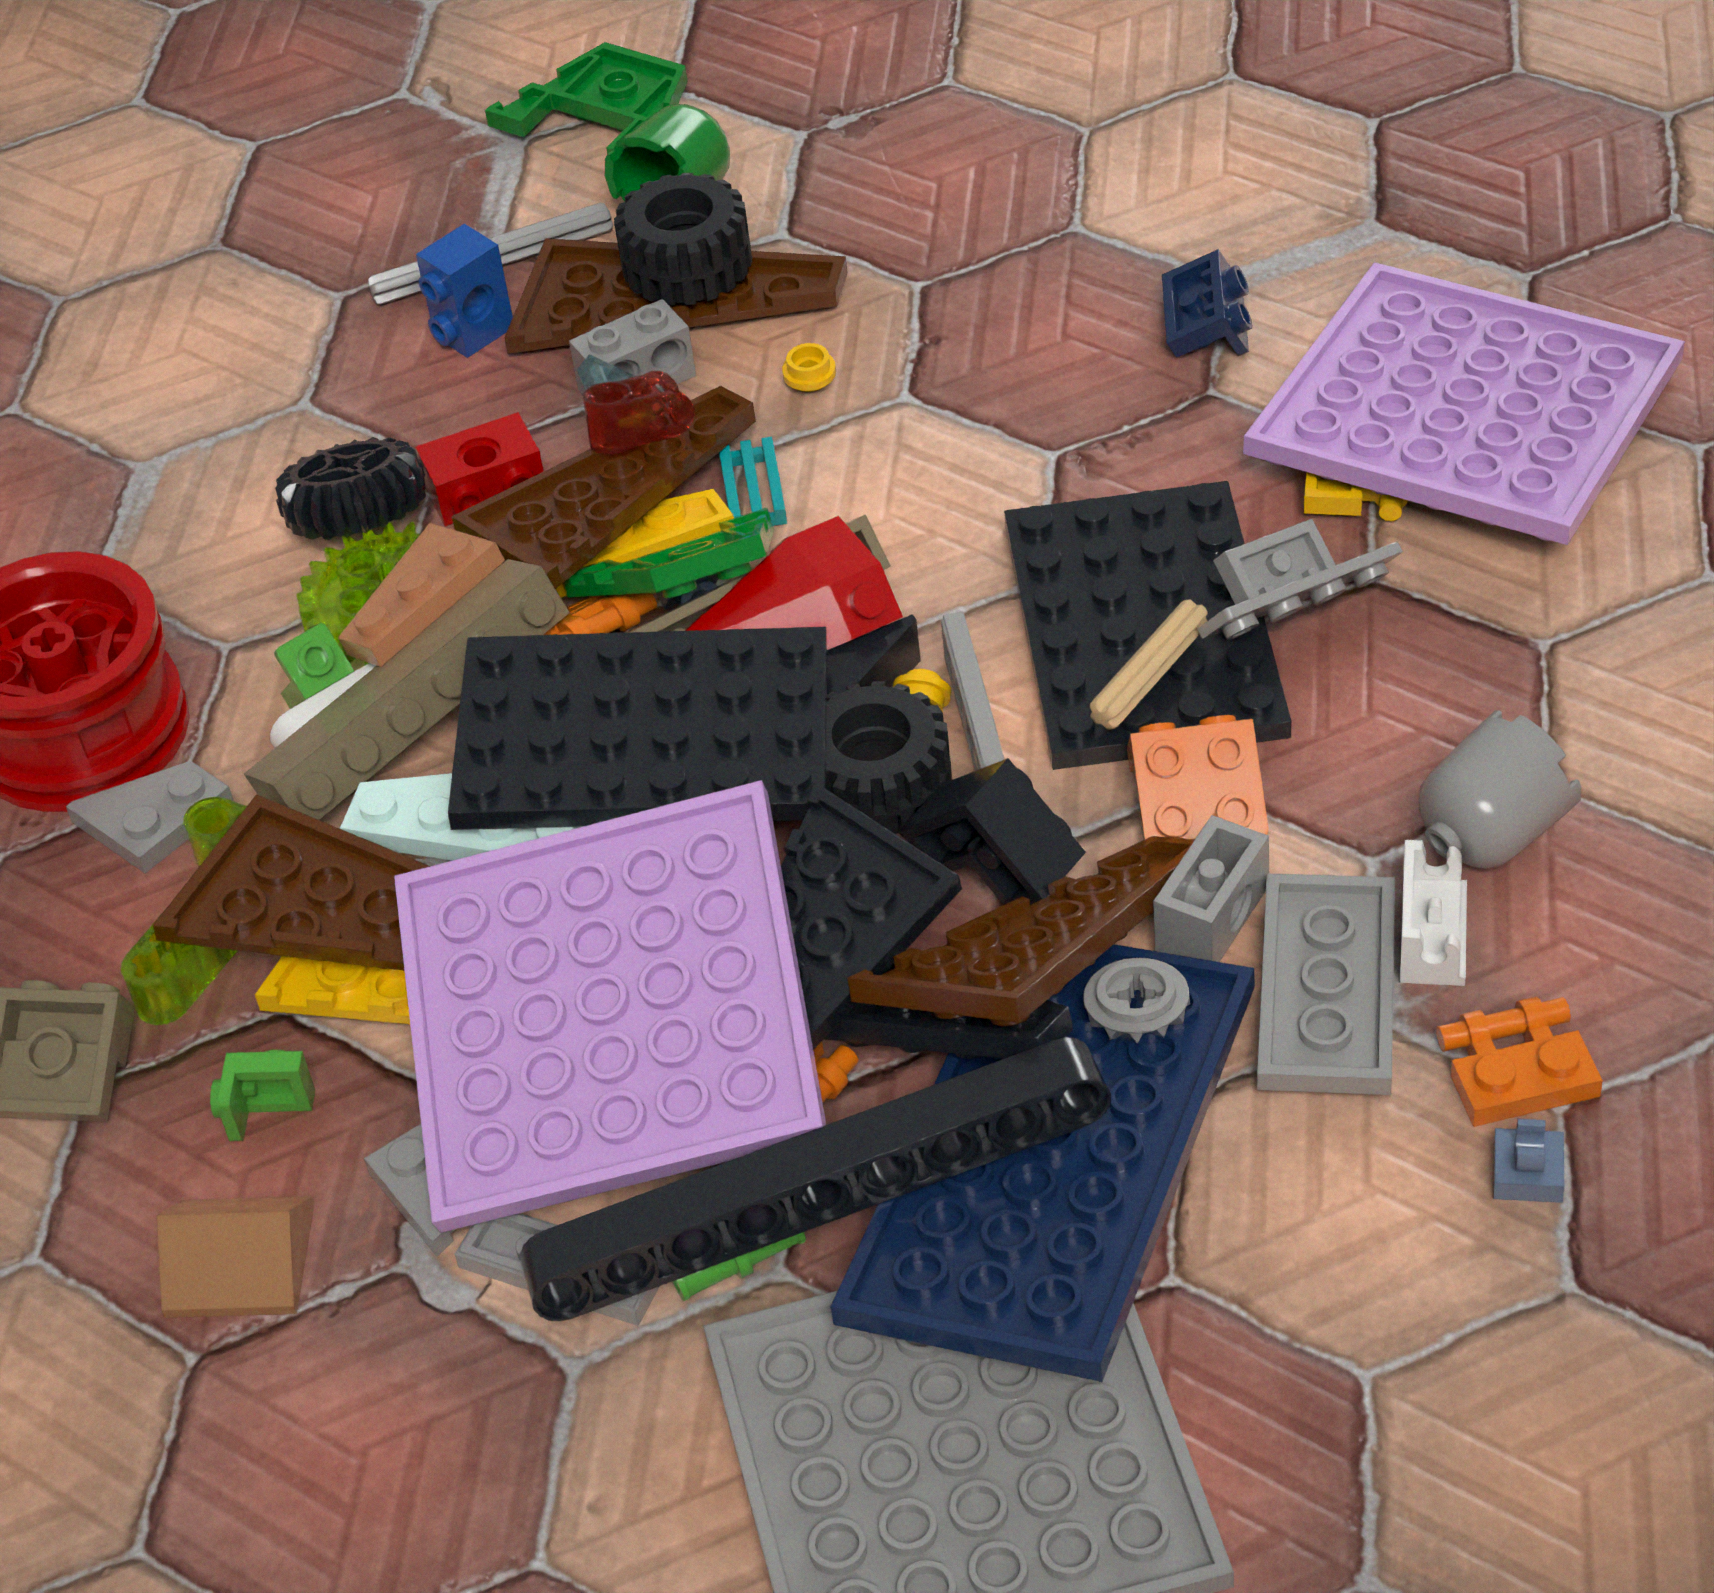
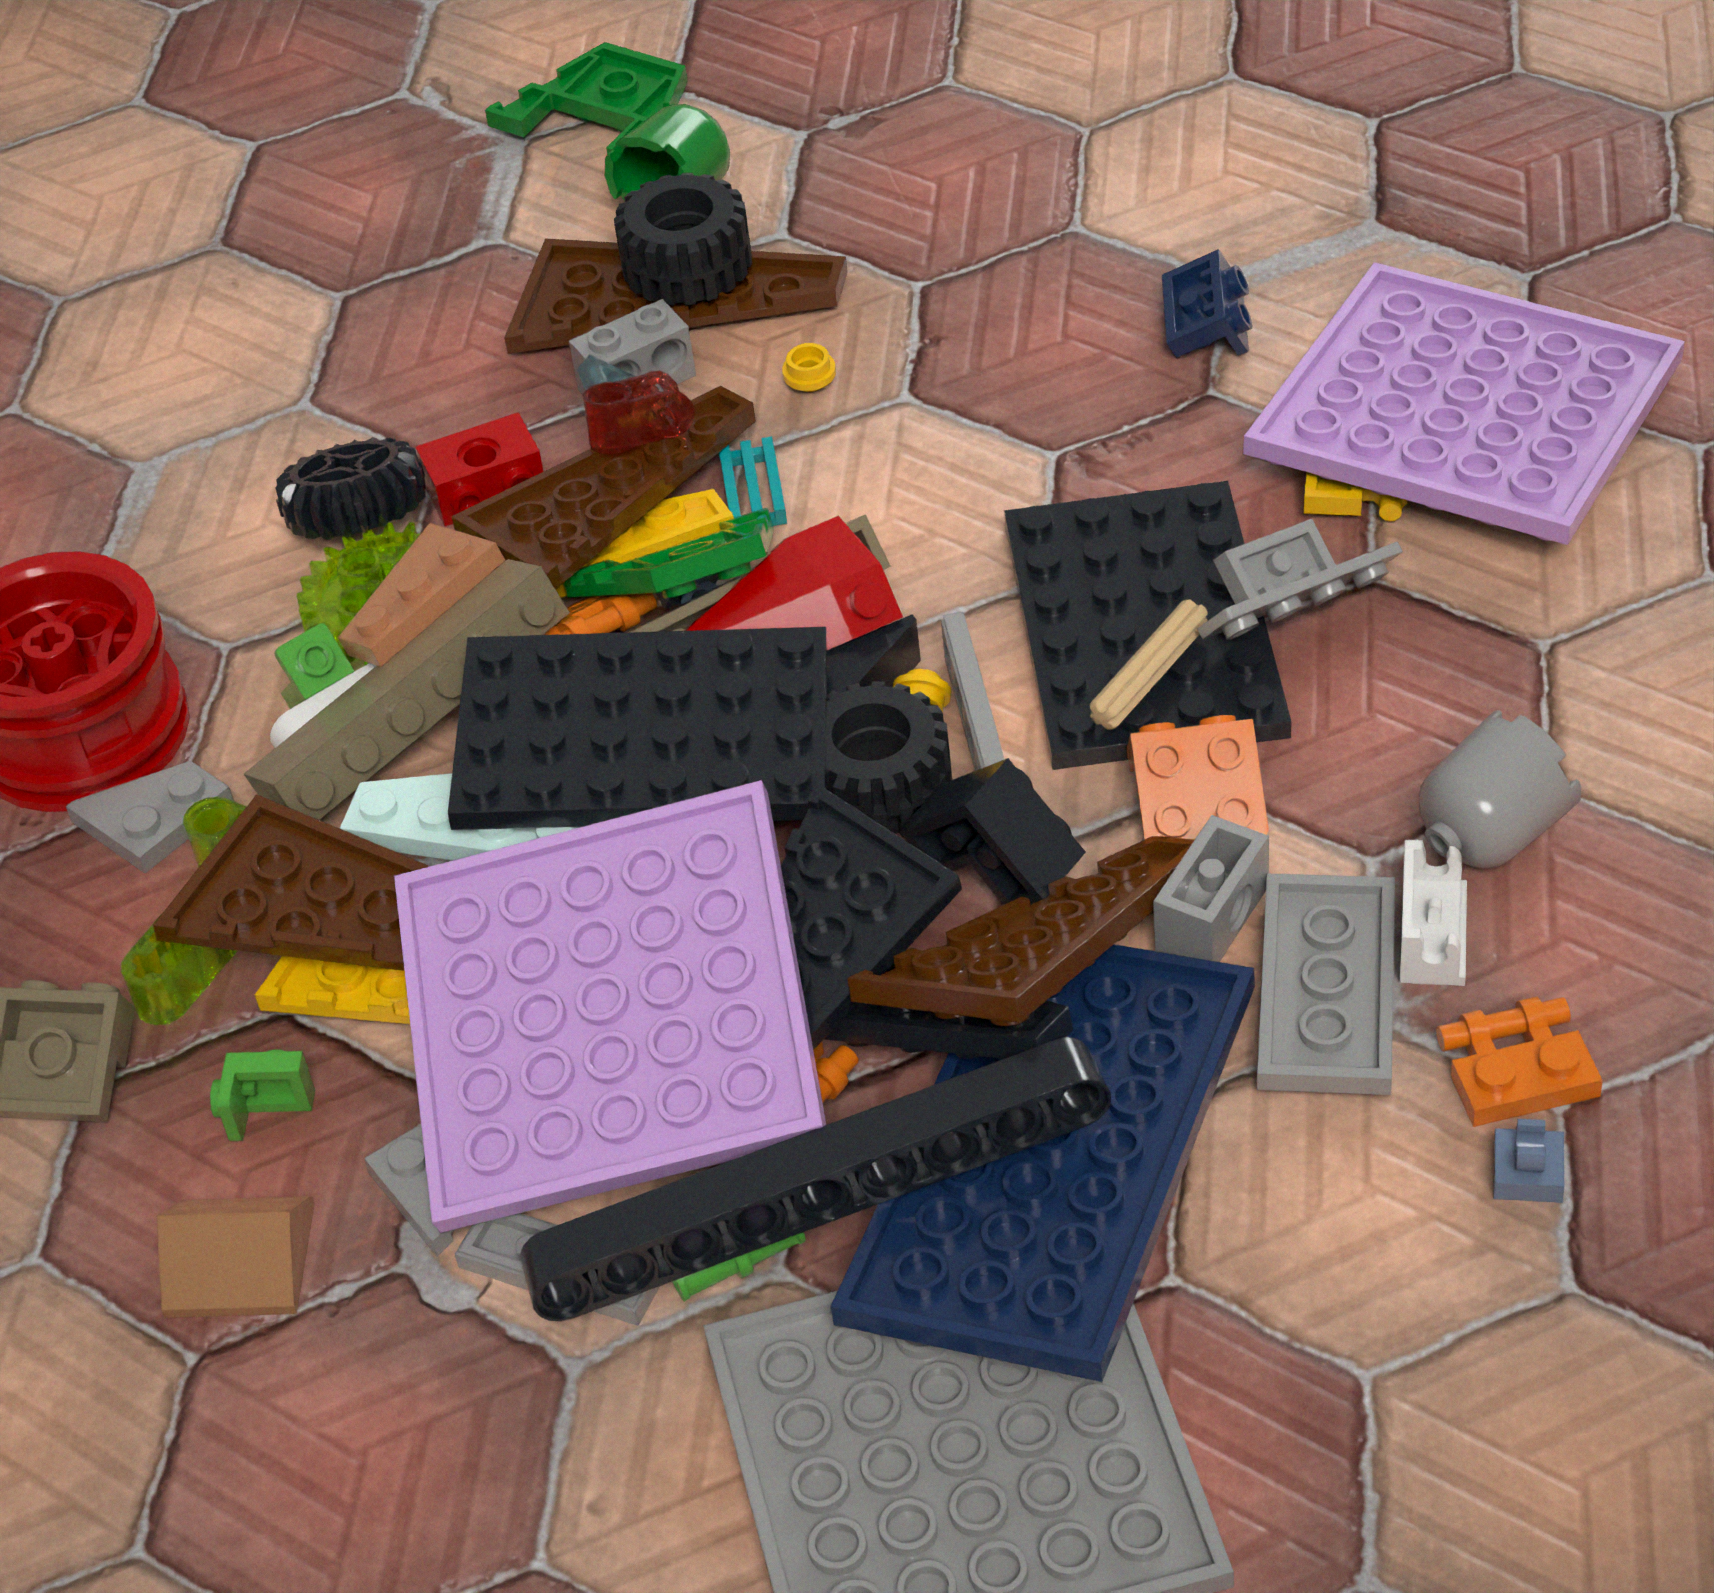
(464, 290): blue brick -> none
(512, 245): light grey axle -> none
(1112, 987): light grey gear -> none

